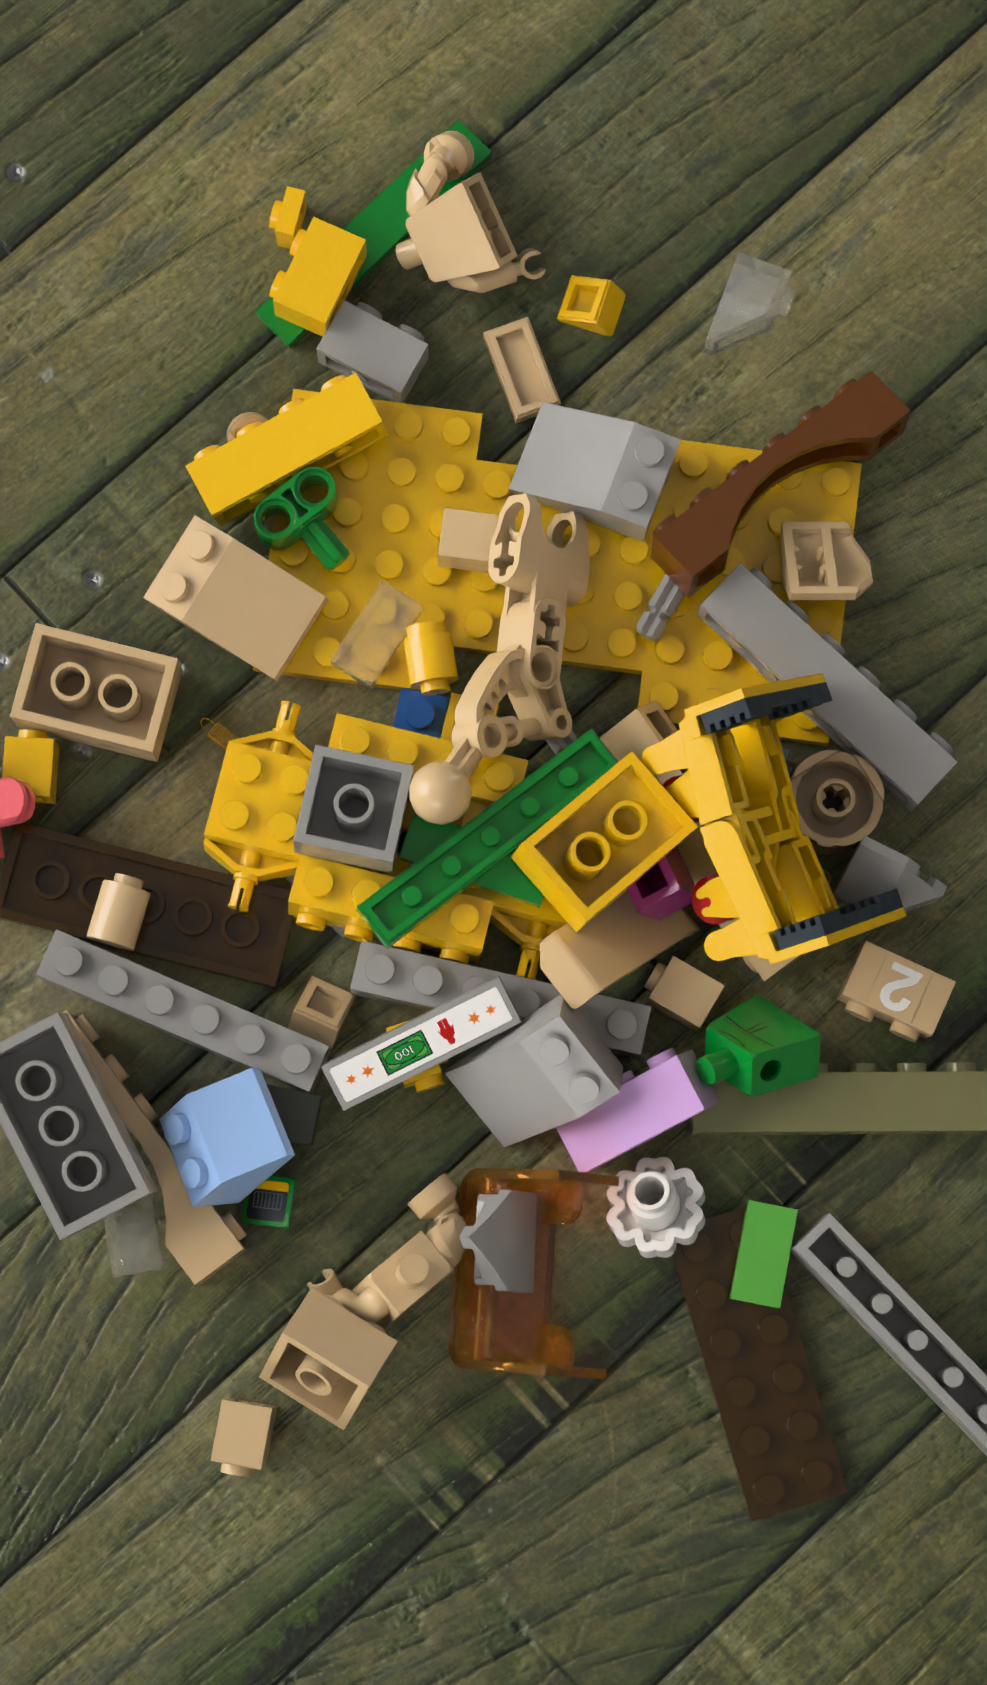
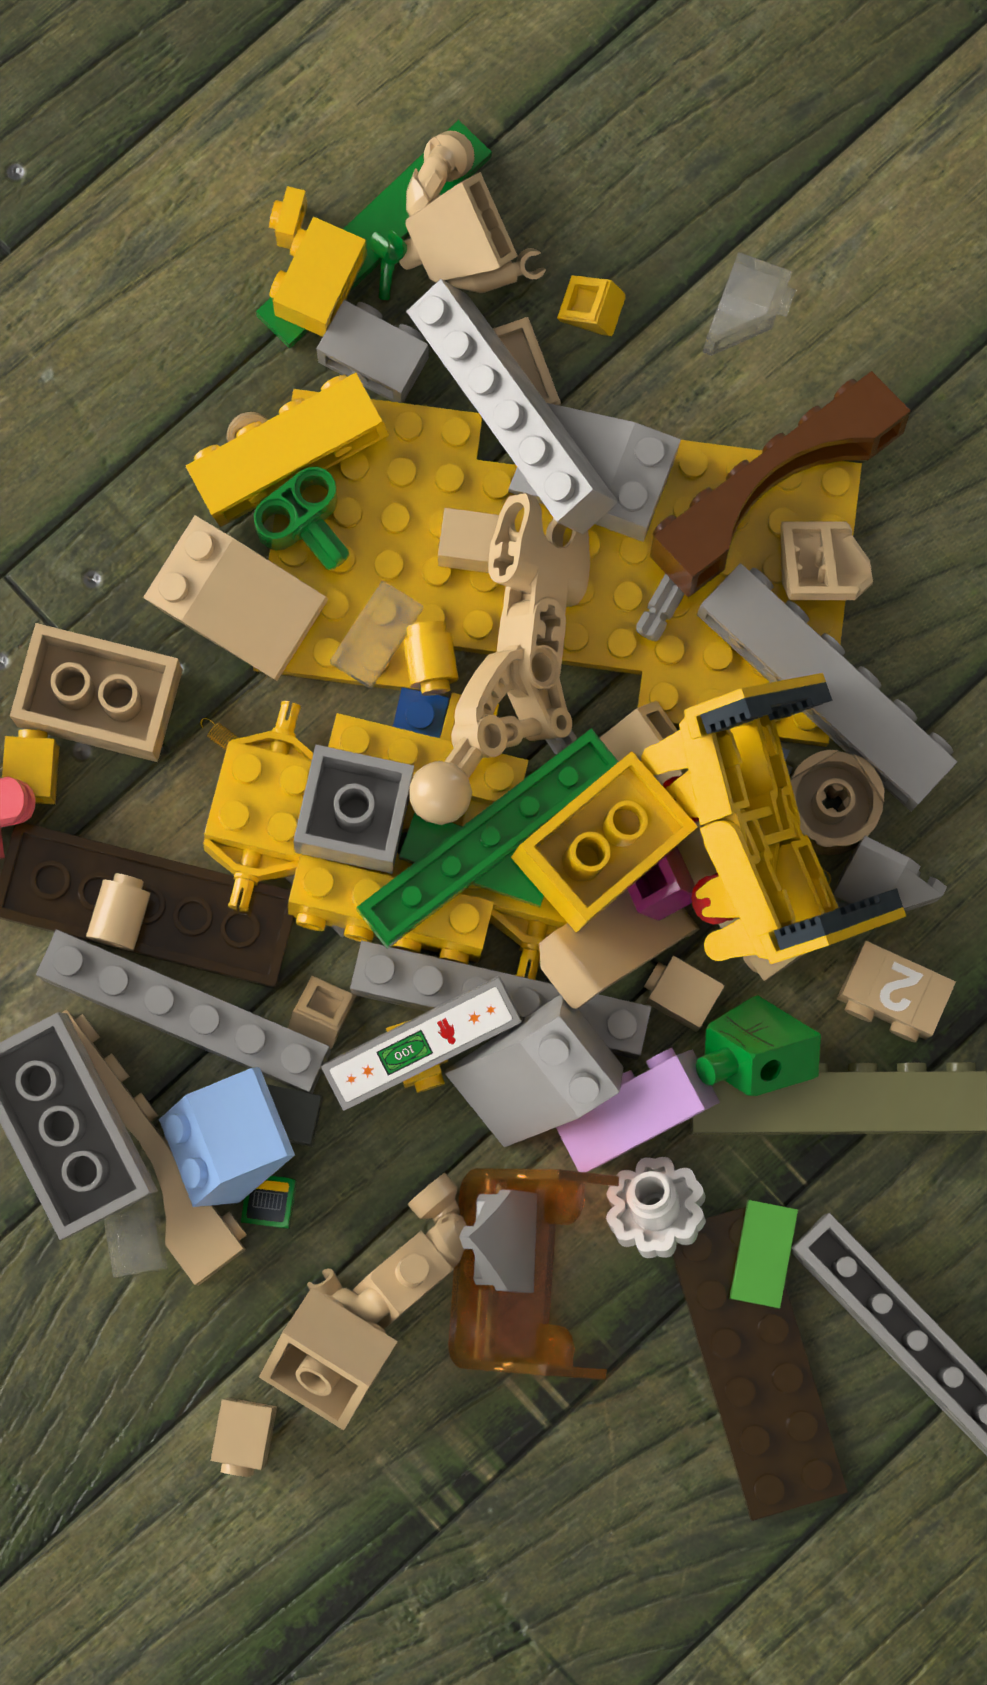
(390, 251): none -> green hand
(512, 407): none -> brick

